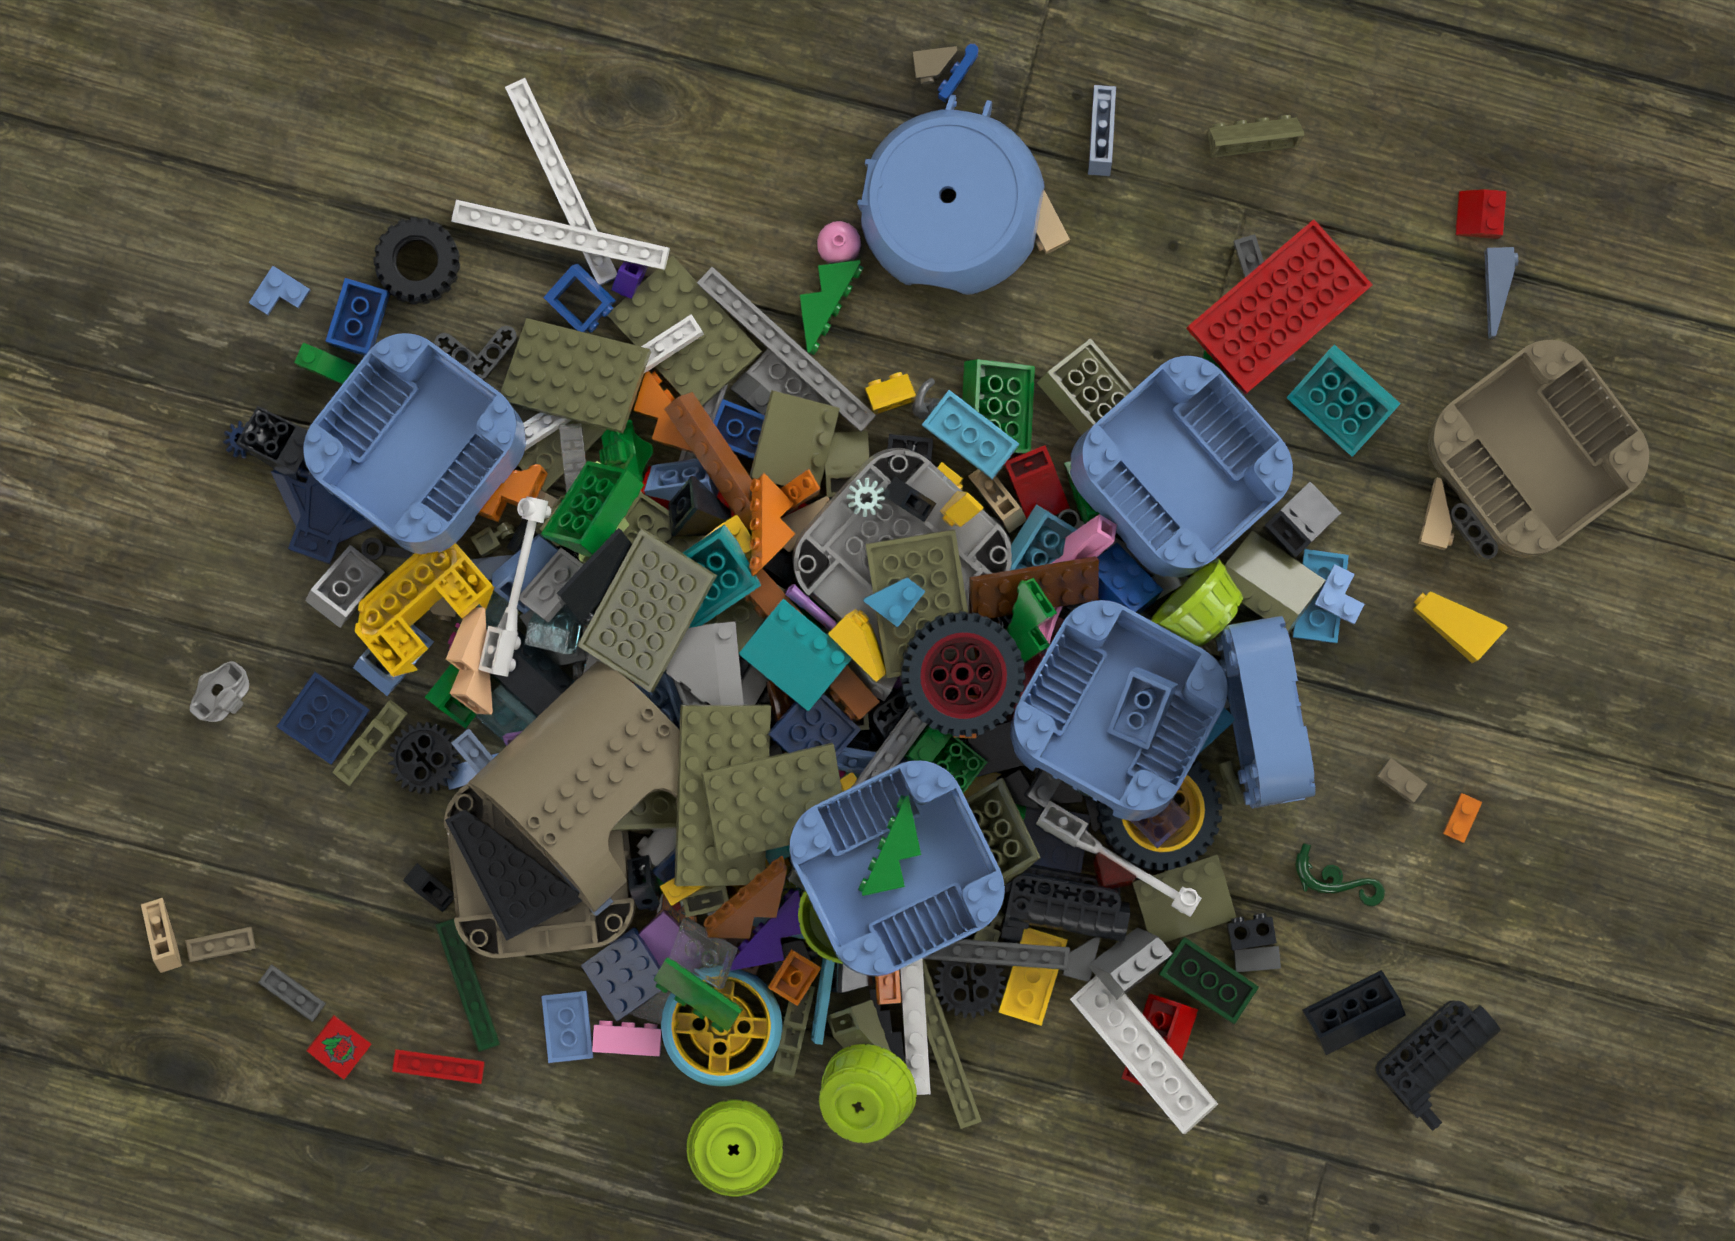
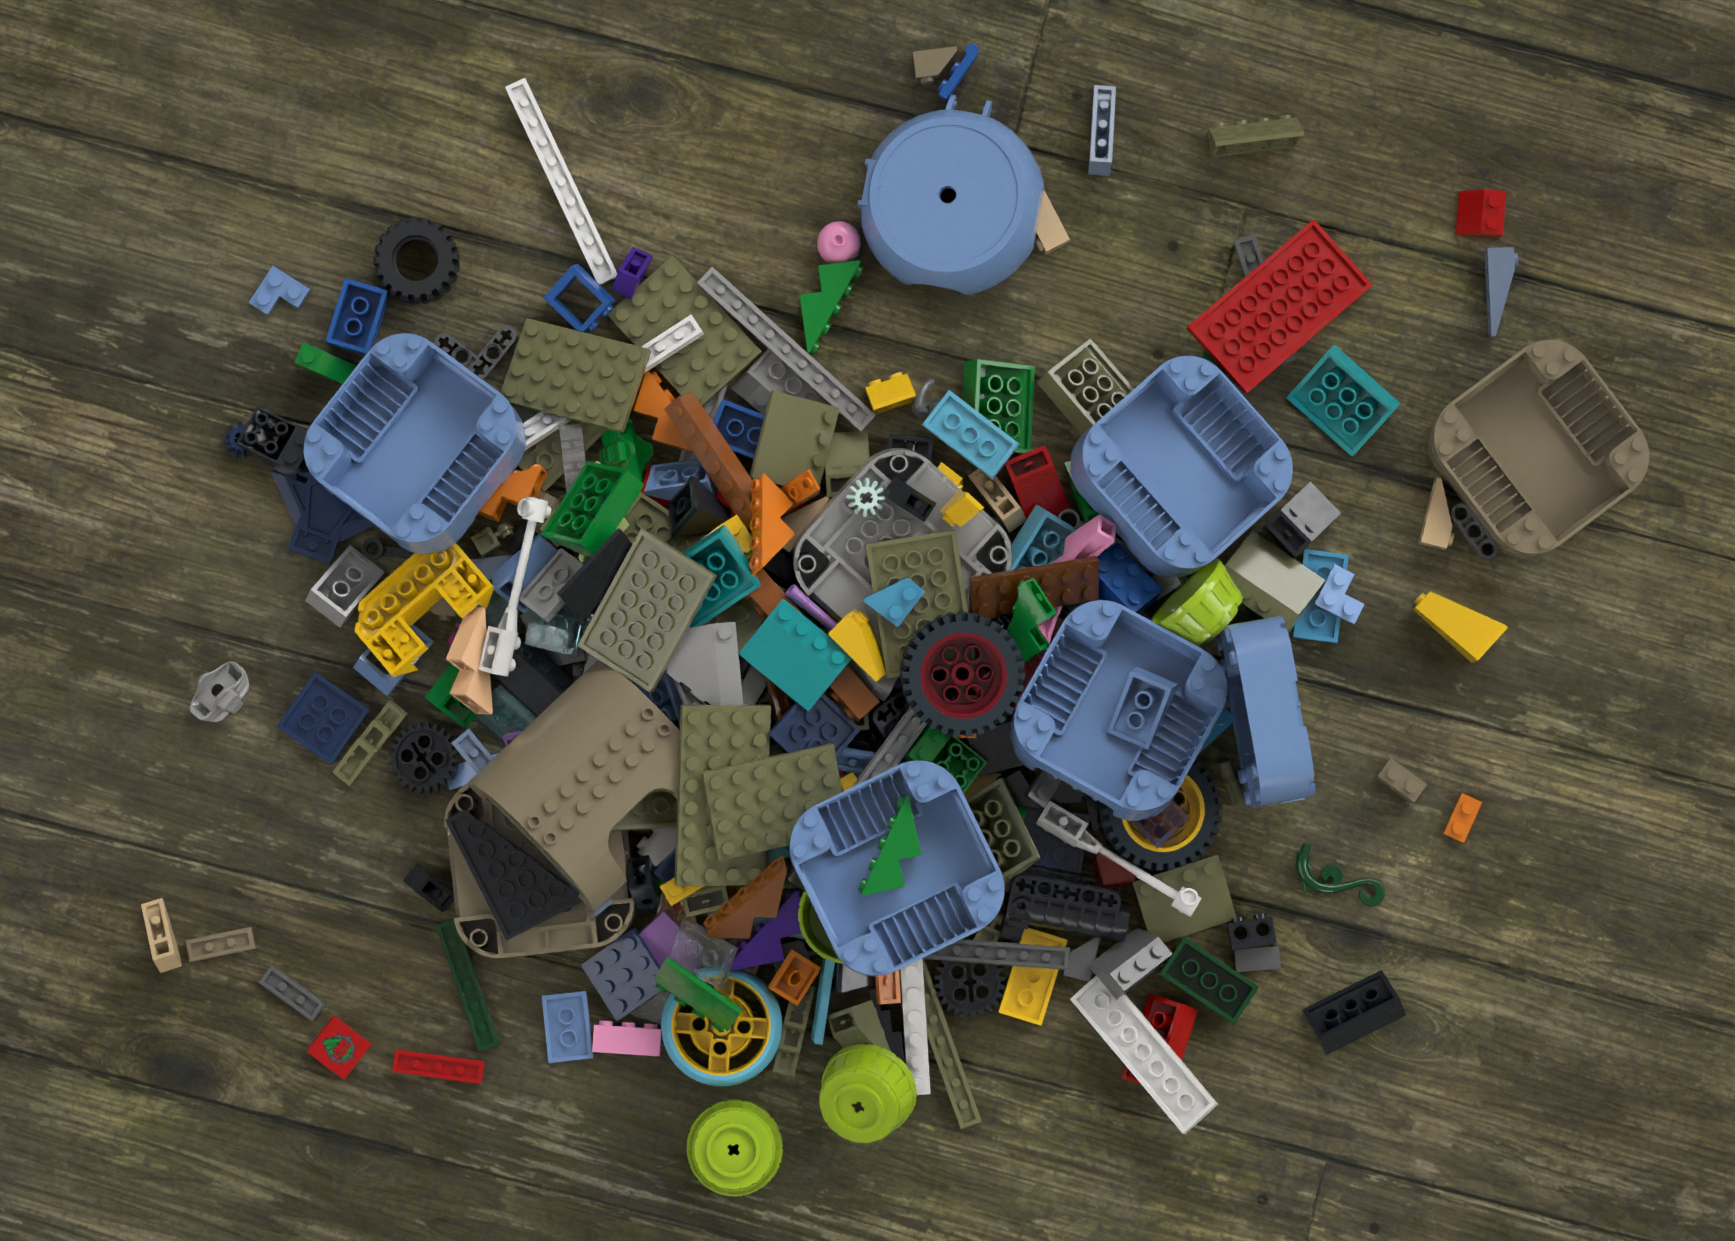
(560, 234): white plate -> none
(1436, 1058): black piece -> none

